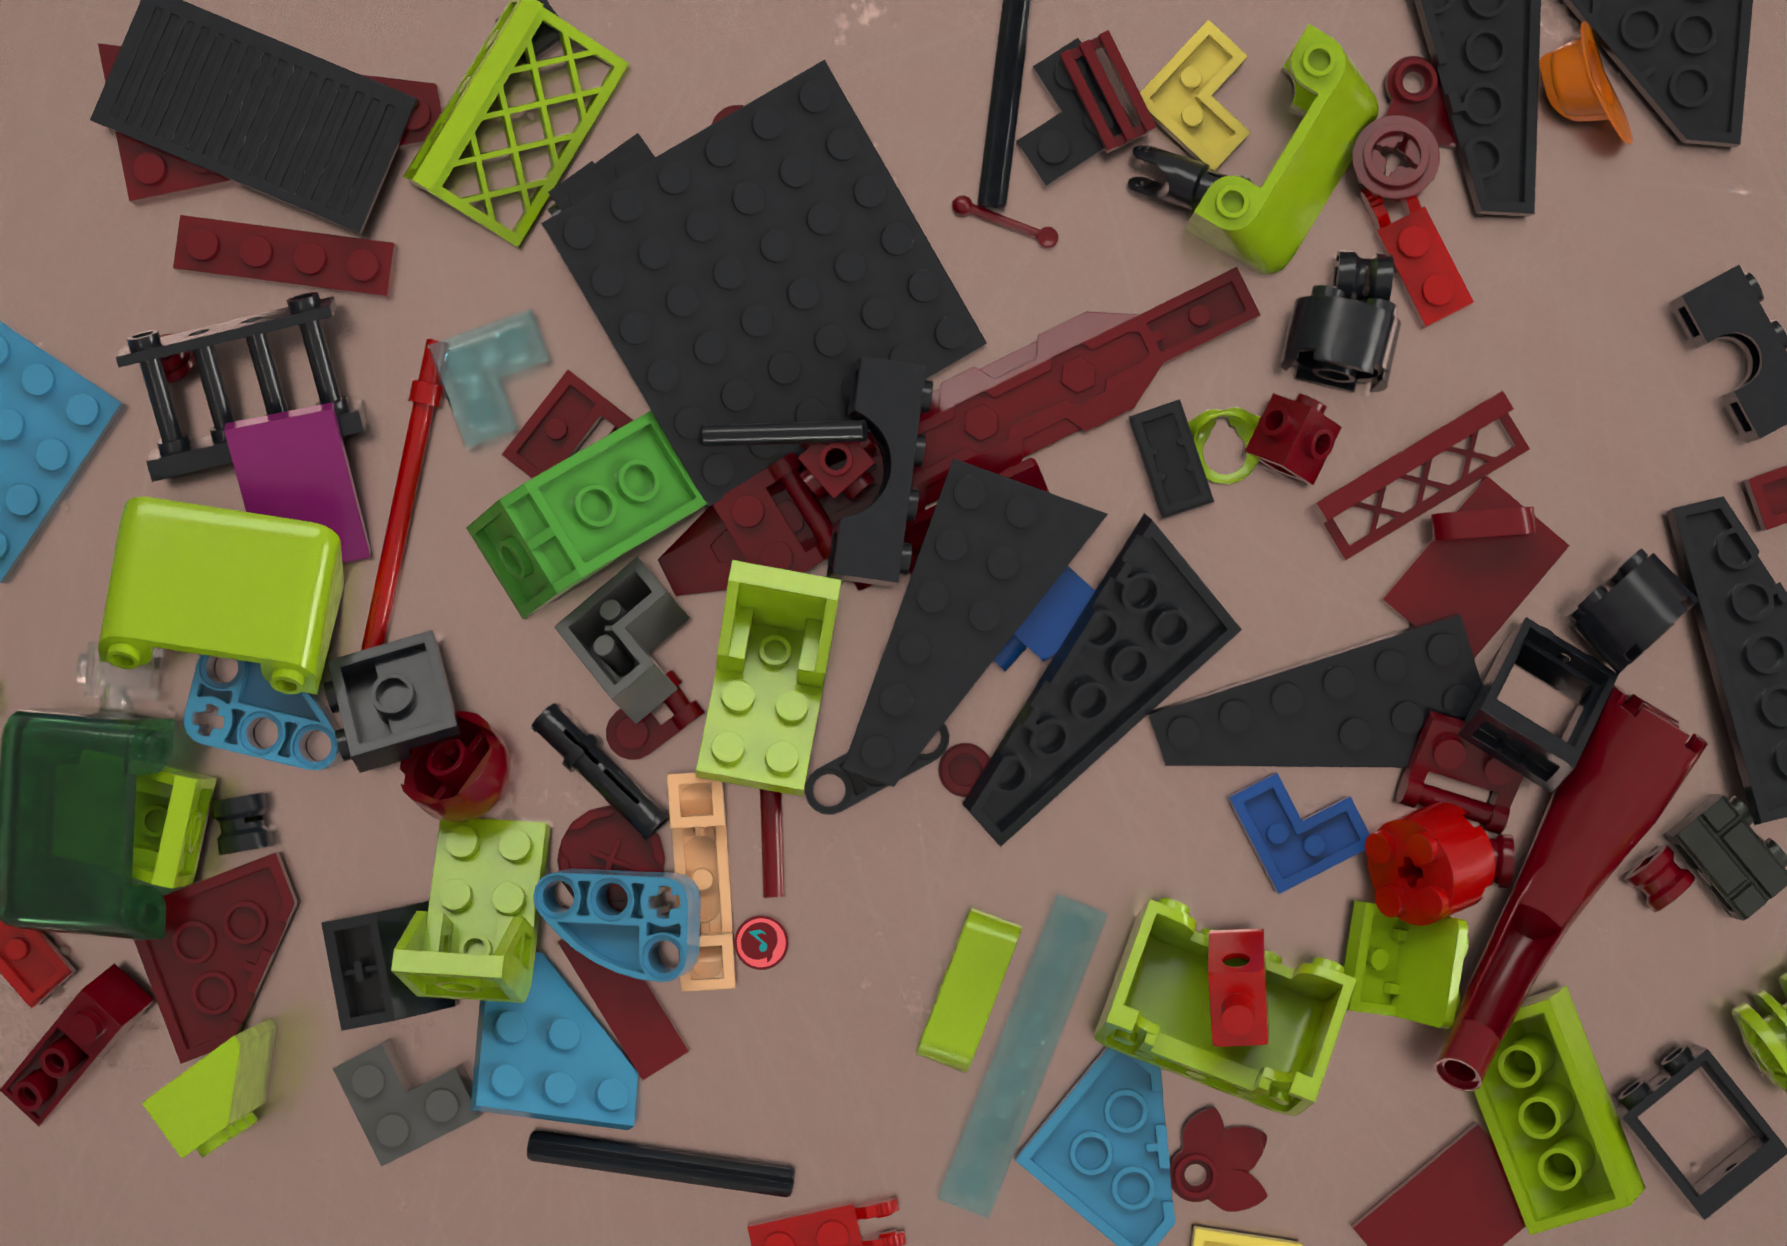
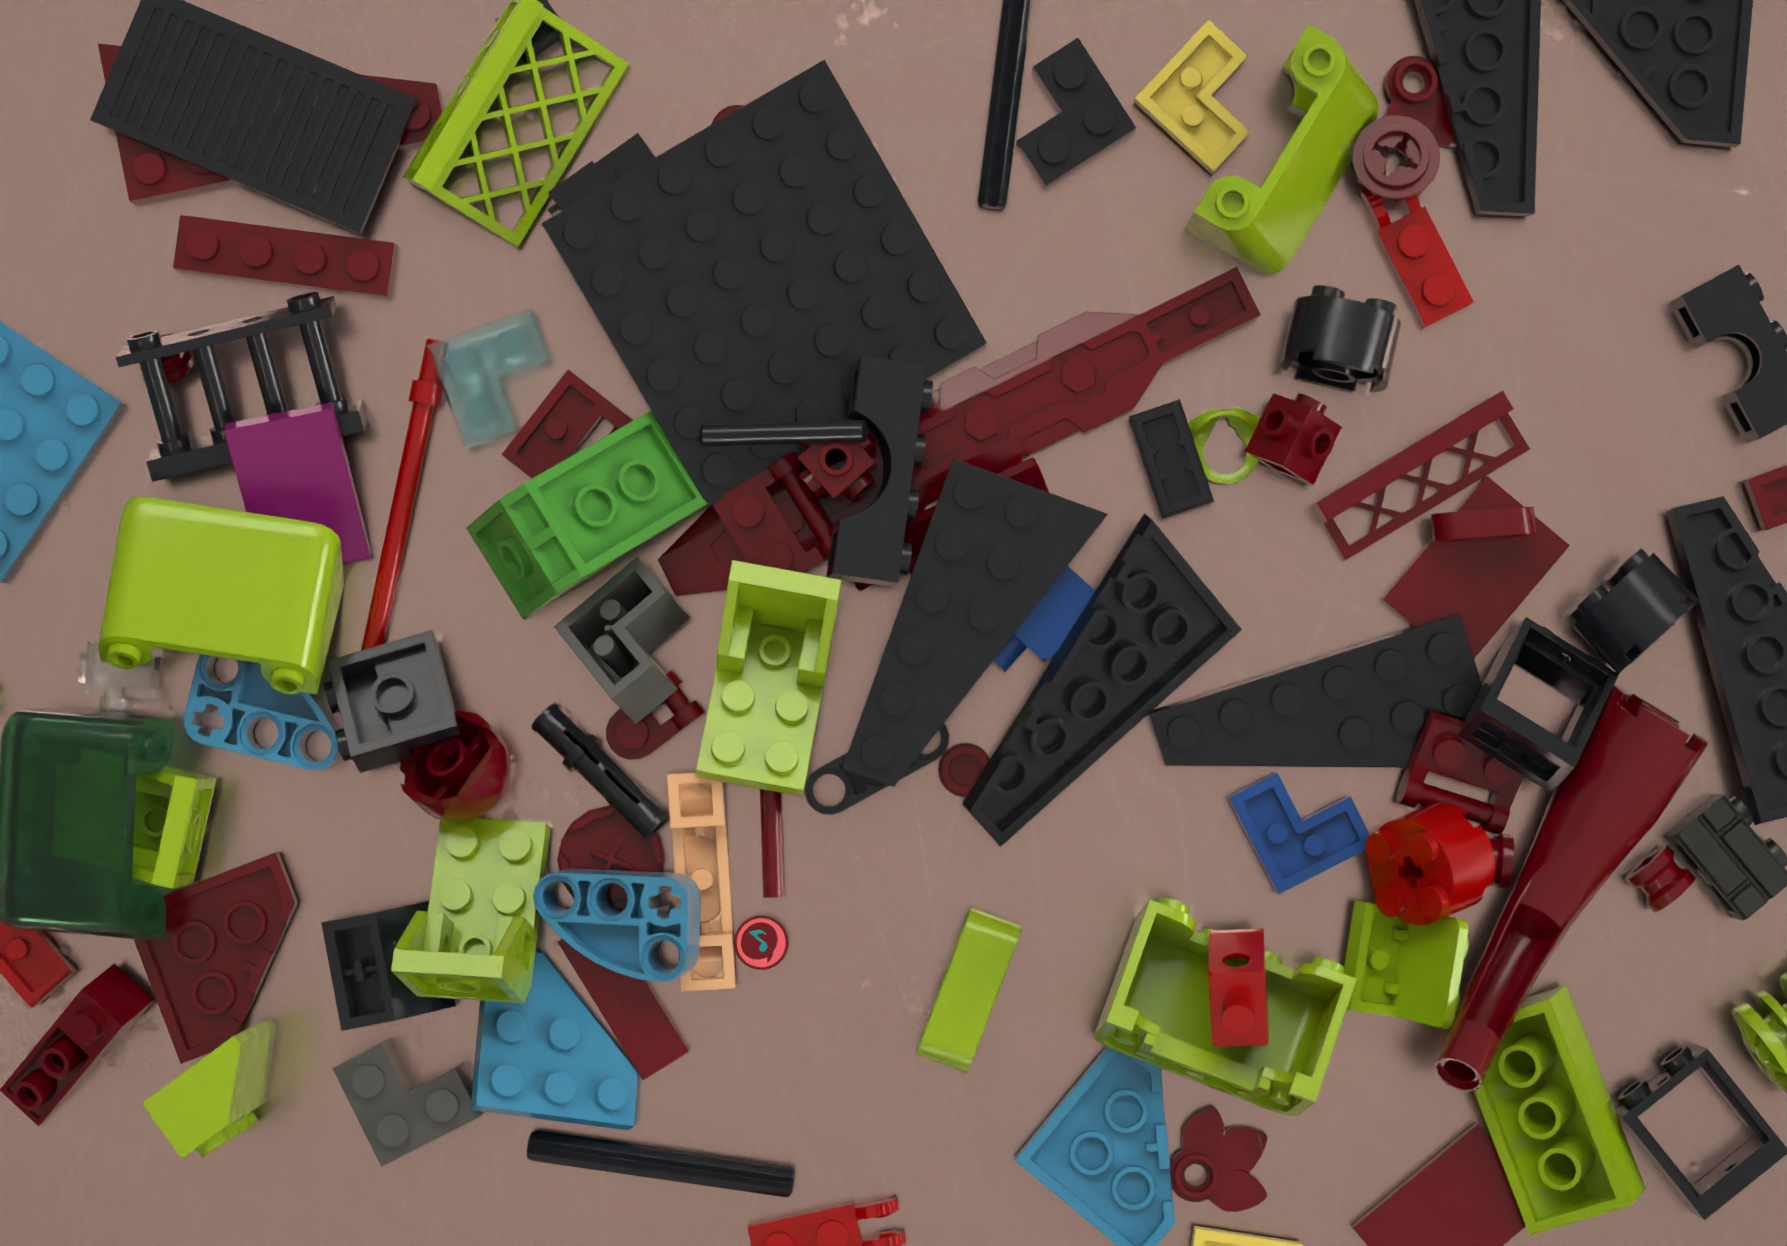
(241, 823): black wheel -> none
(1022, 1055): clear light blue plate -> none
(1046, 237): dark red hinge -> none
(1087, 50): dark red tile -> none
(1186, 177): black piece -> none
(1350, 275): black wheel -> none
(1580, 85): orange piece -> none

